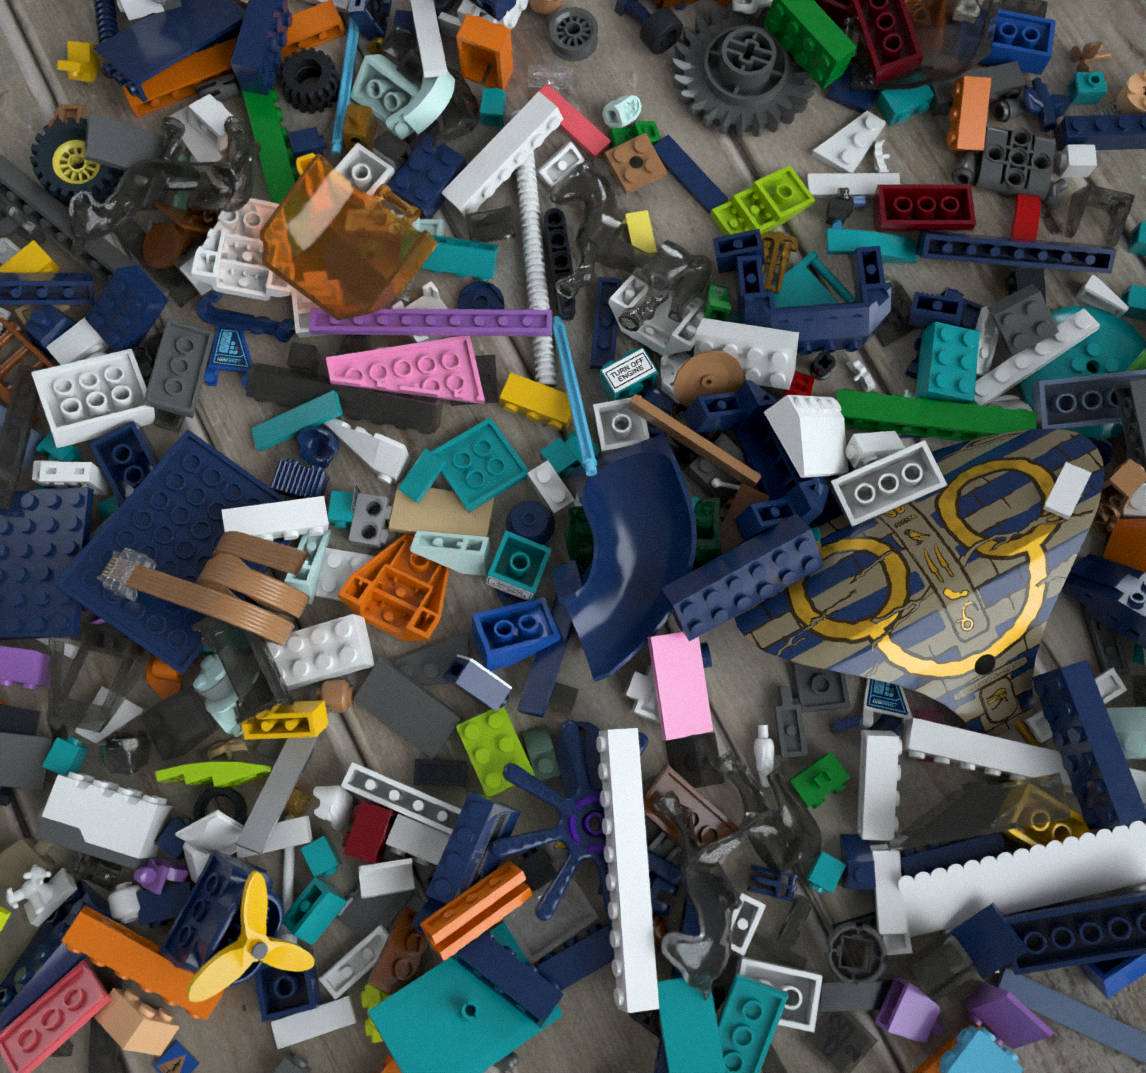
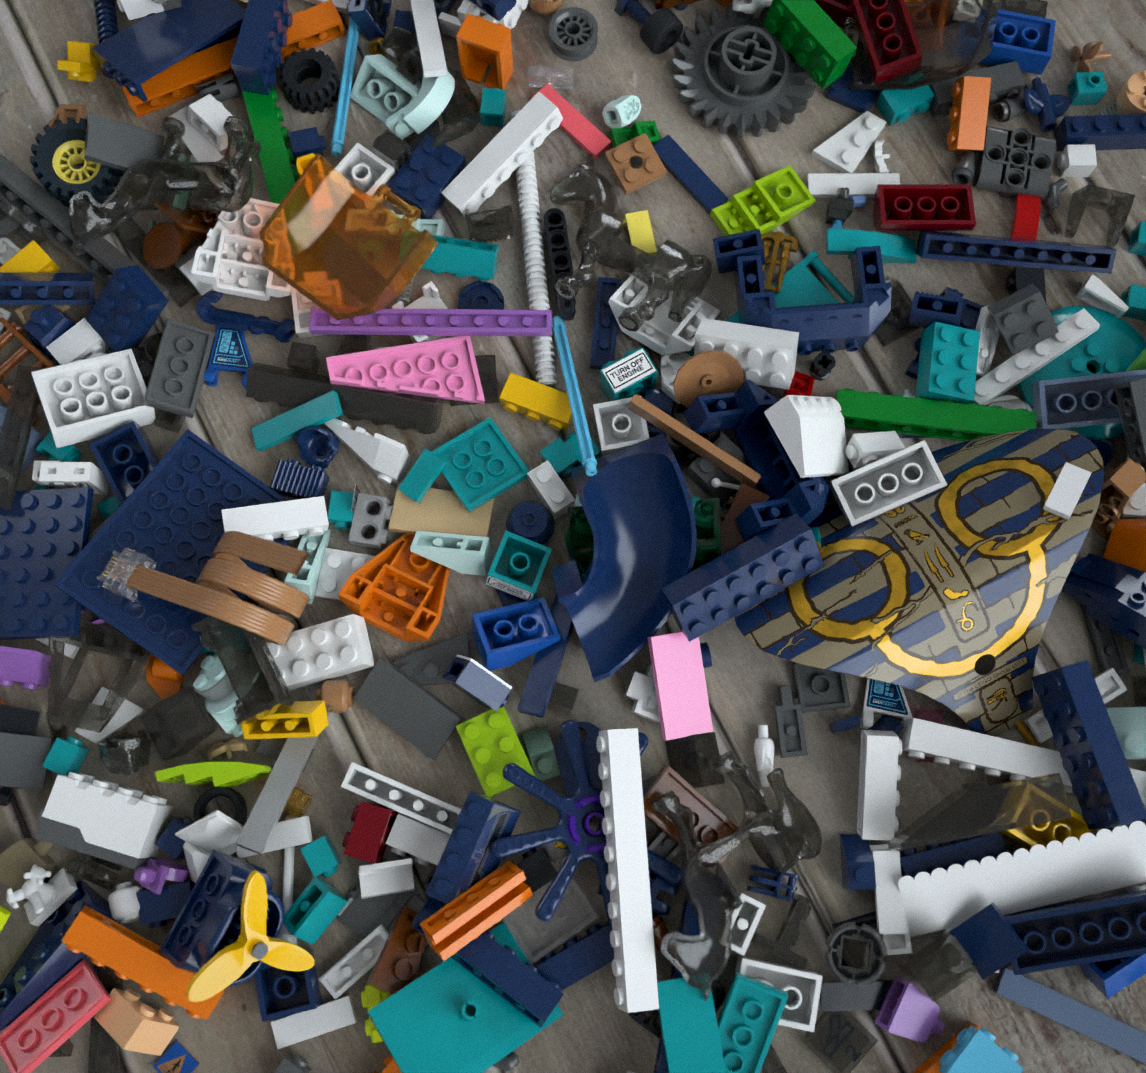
(334, 806): white hair -> none
(359, 124): pearl gold torso -> none
(440, 773): black plate -> none
(559, 165): white slope -> none
(716, 301): green leg -> none
(819, 780): green brick -> none
(824, 873): teal brick -> none
(862, 374): white piece -> none
(1005, 1017): medium lavender slope -> none

